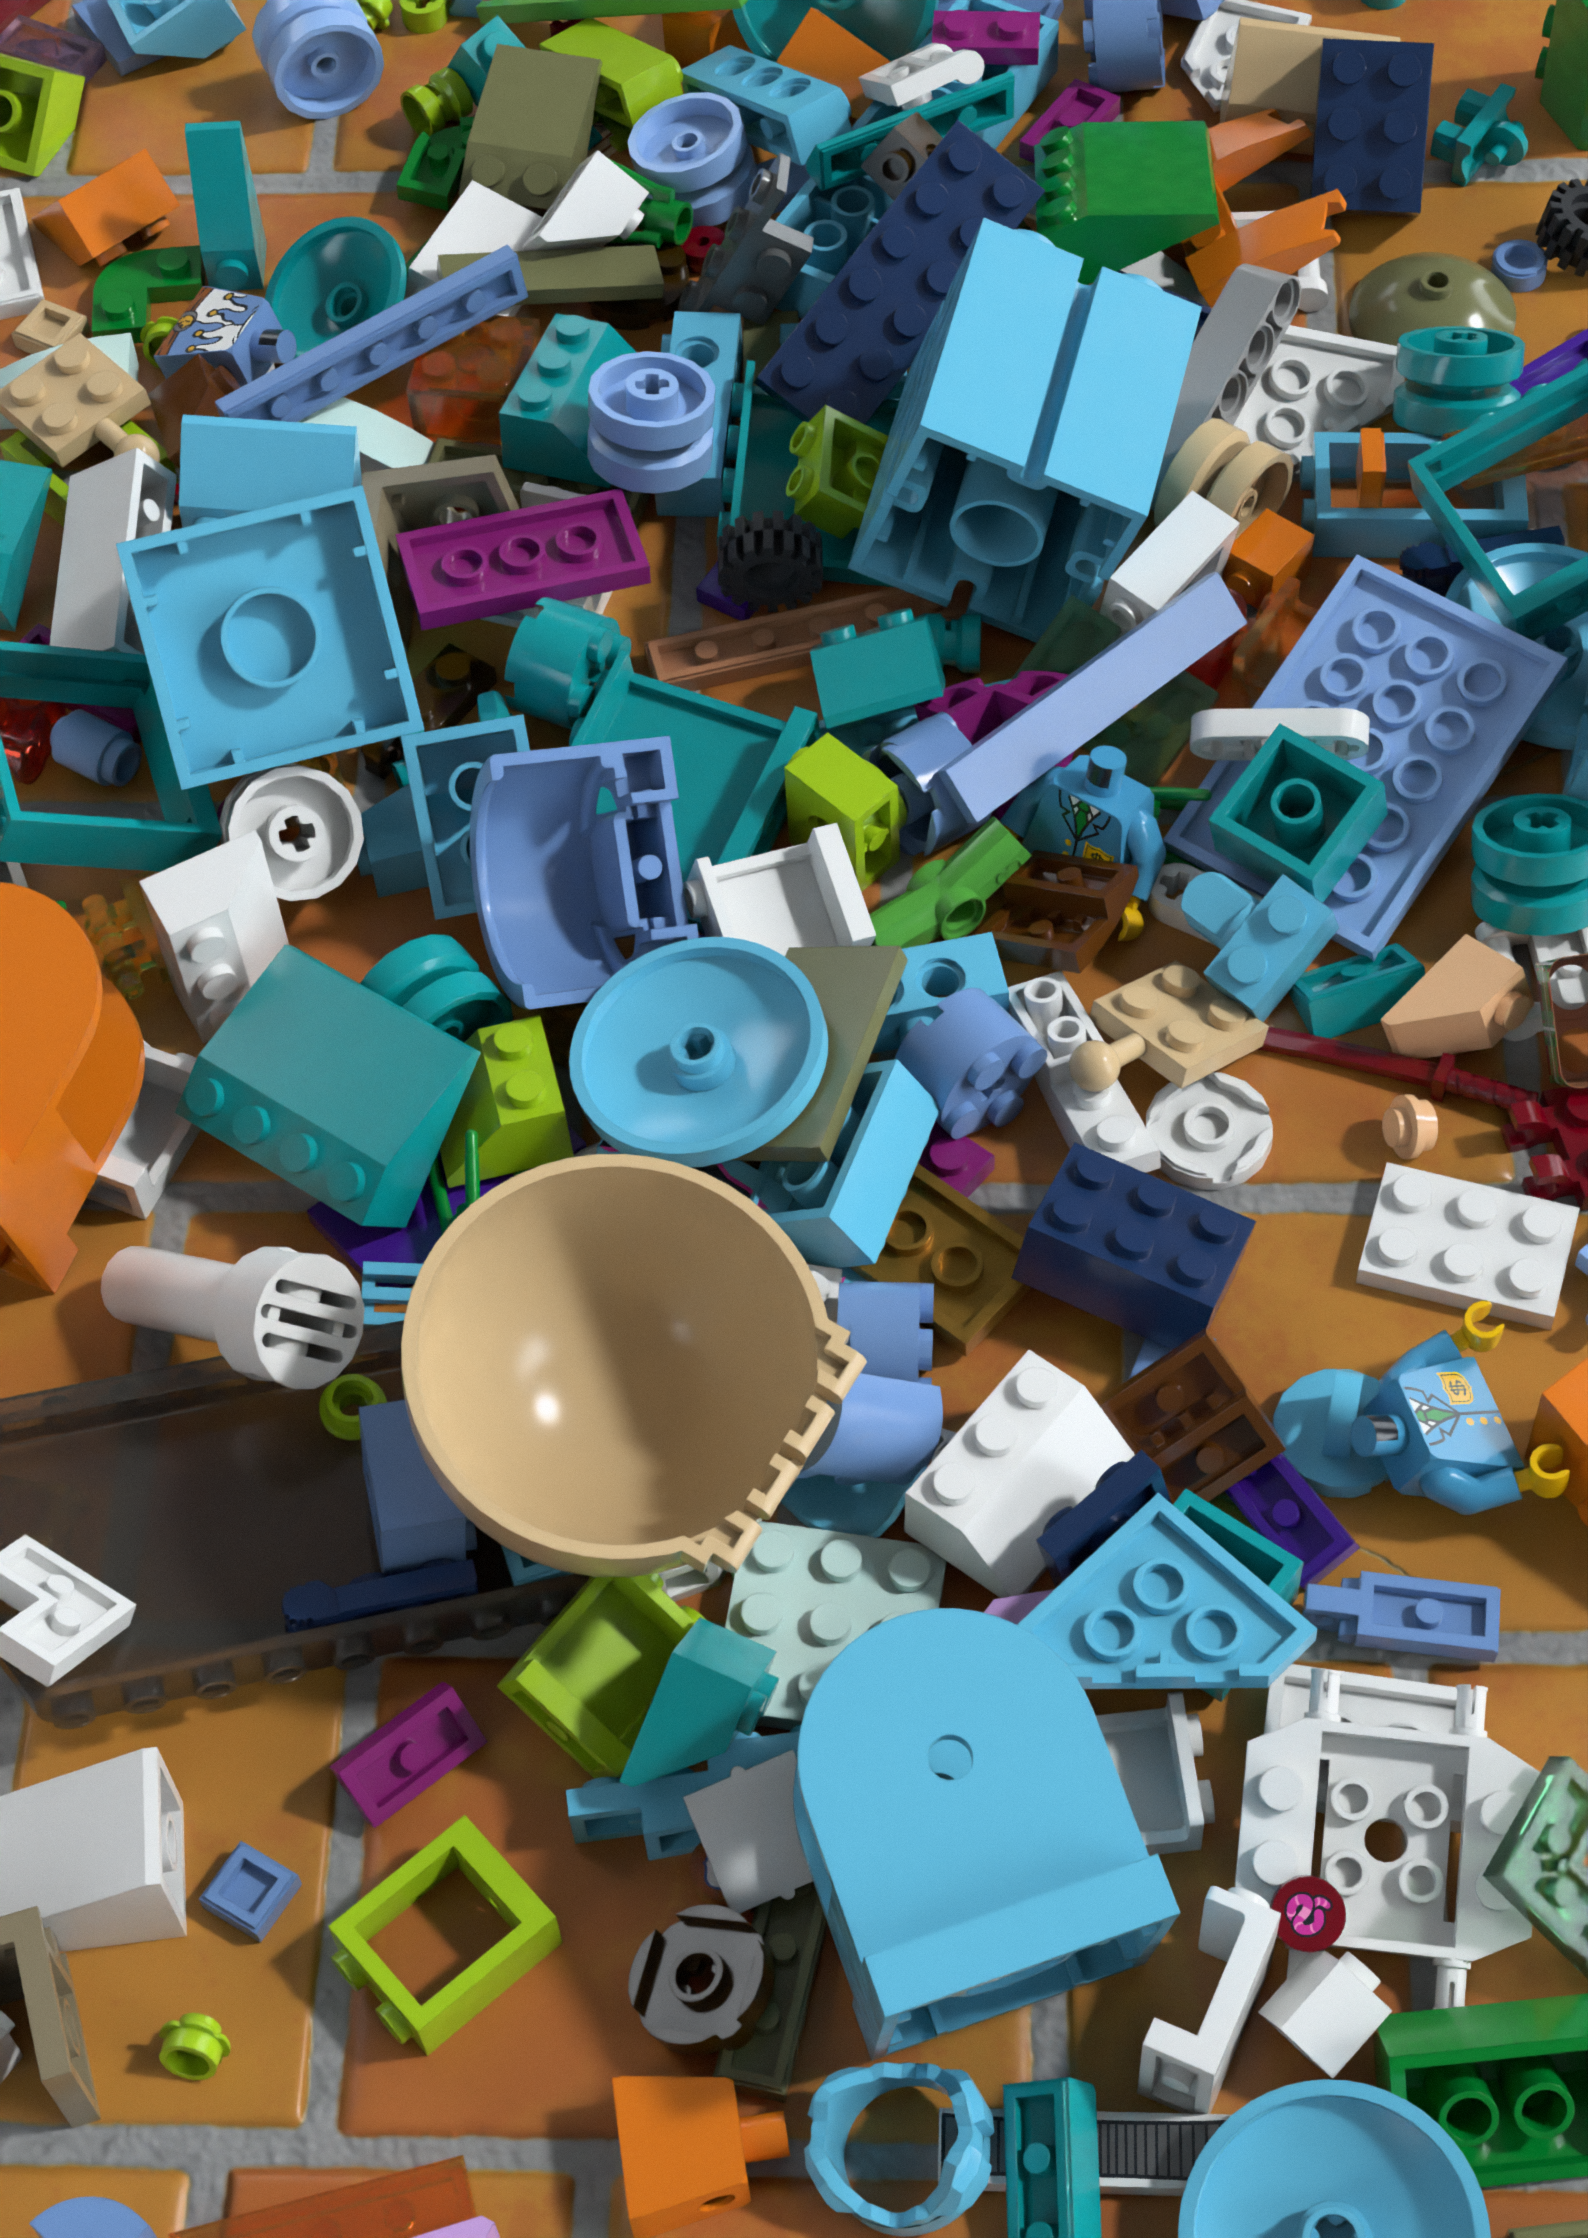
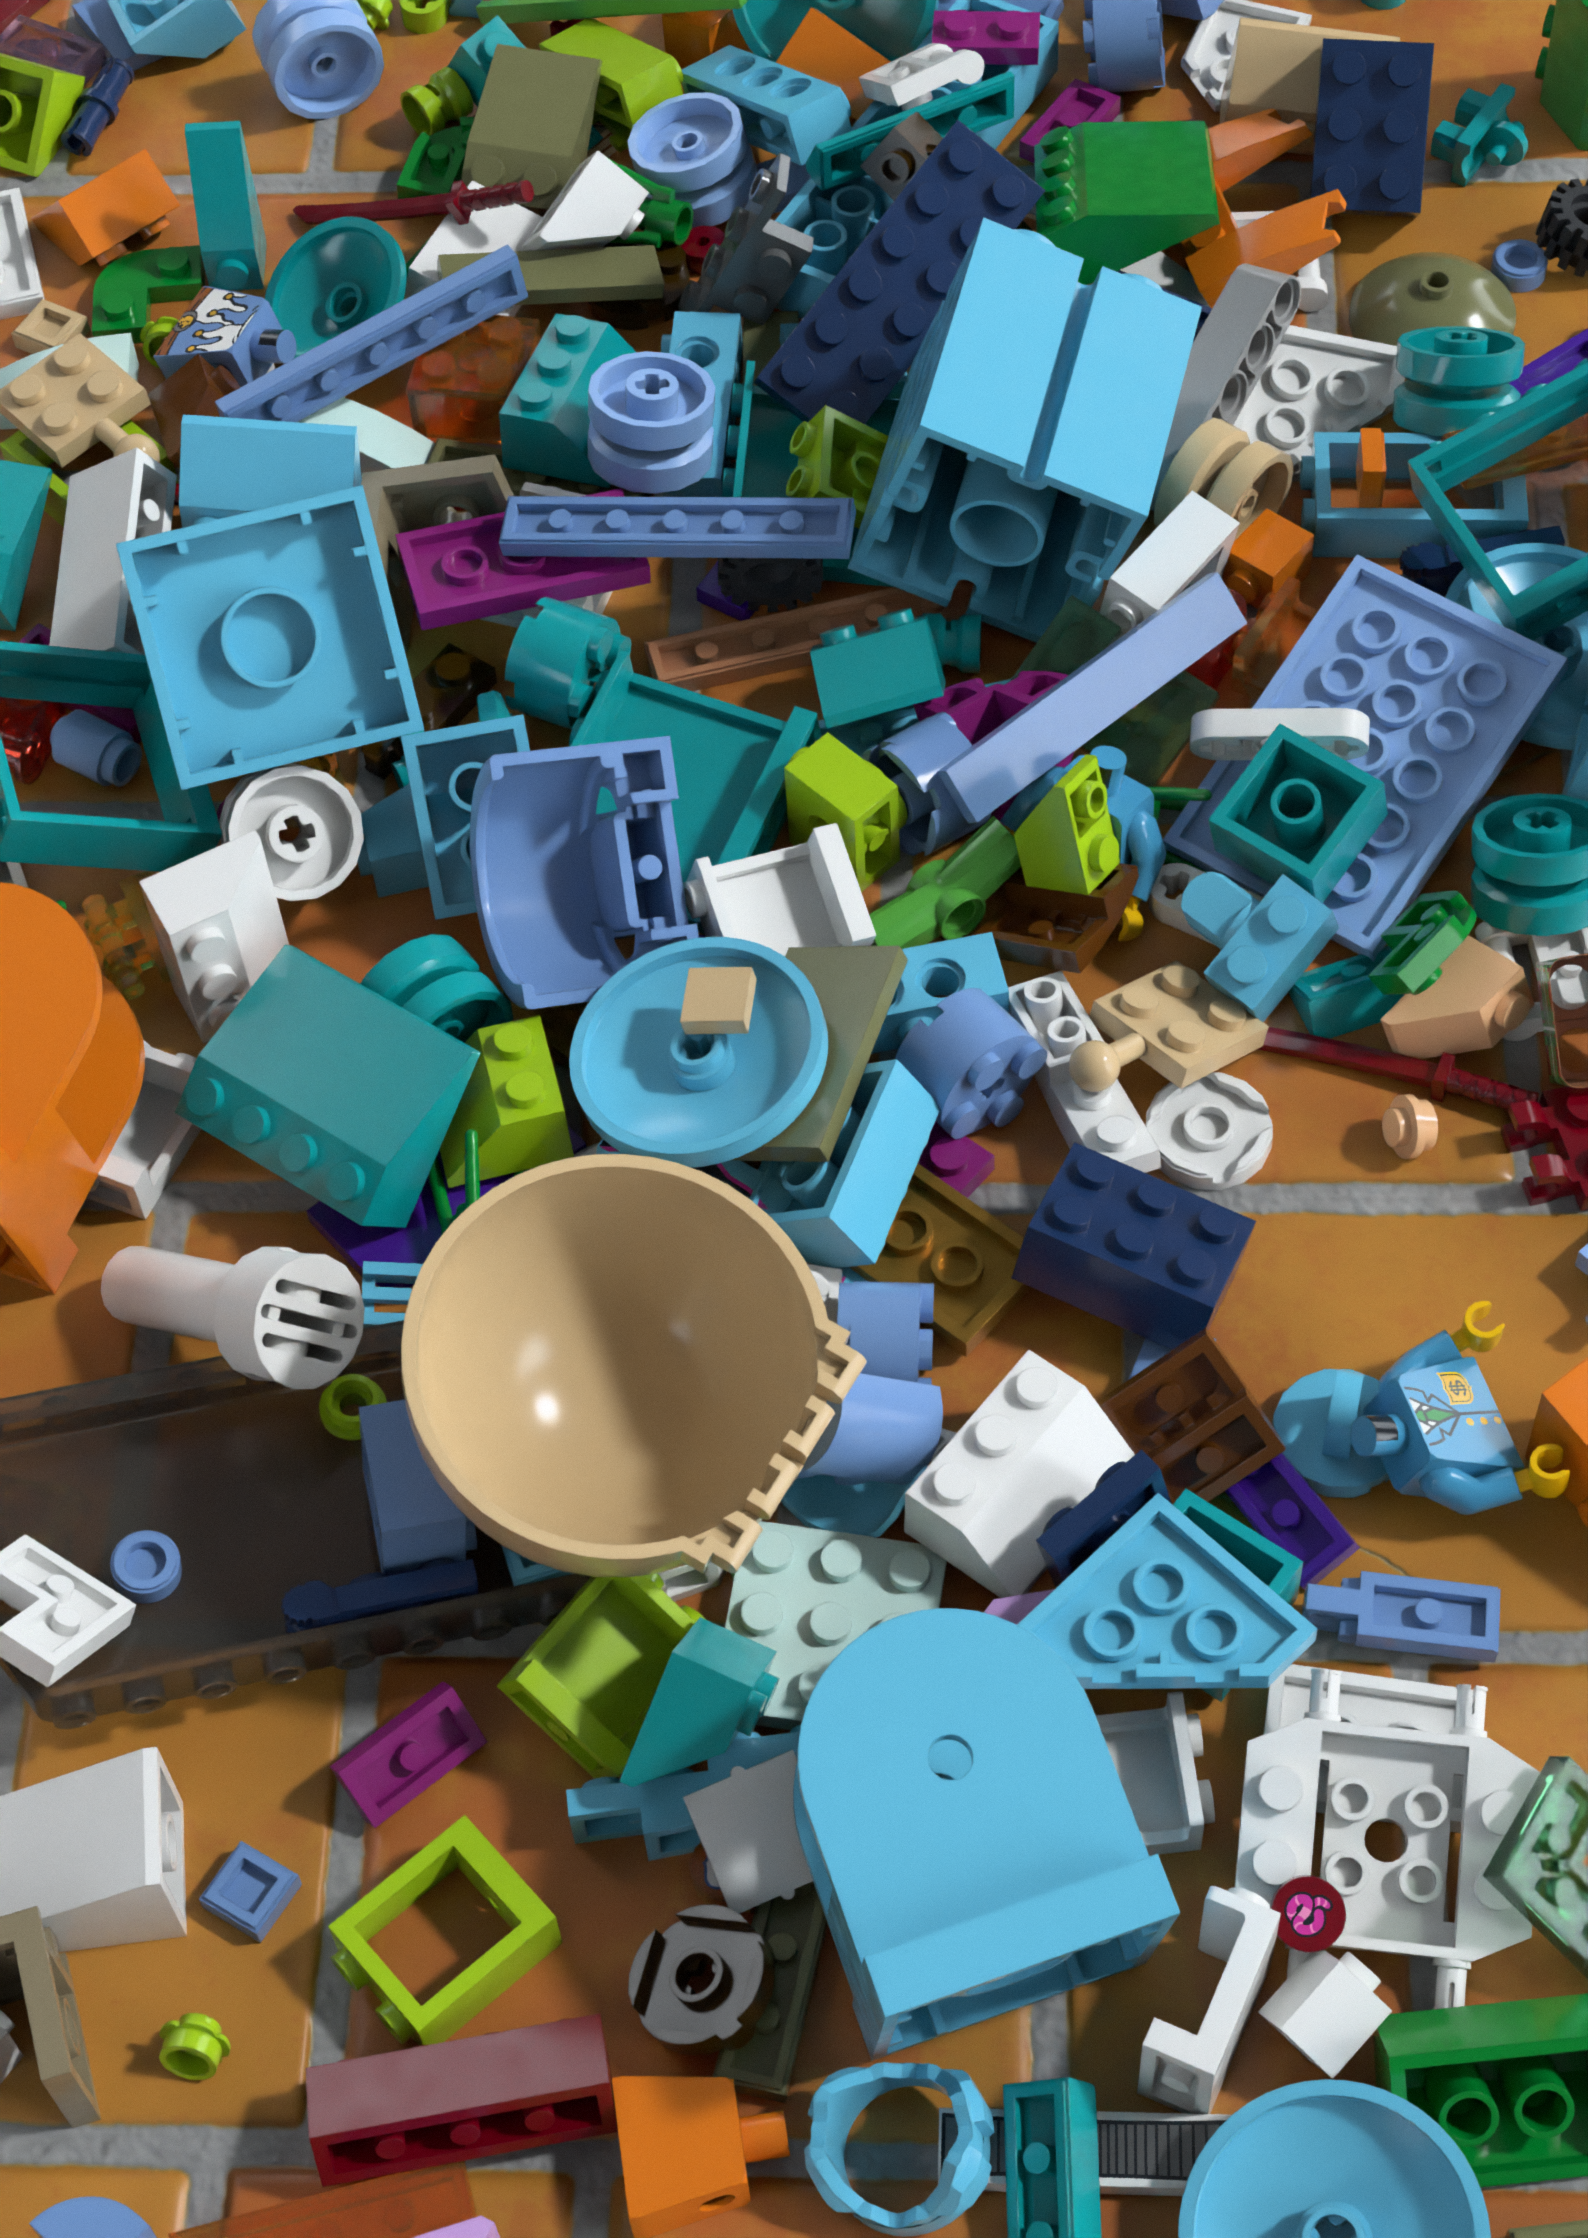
(97, 107): none -> dark blue pin
(146, 1566): none -> medium blue tile
(458, 202): none -> dark red sword
(460, 2100): none -> brick
(678, 527): none -> medium blue tile
(718, 1000): none -> tan tile
(1069, 834): none -> lime slope
(1422, 942): none -> green plate
(1468, 1245): white plate -> none

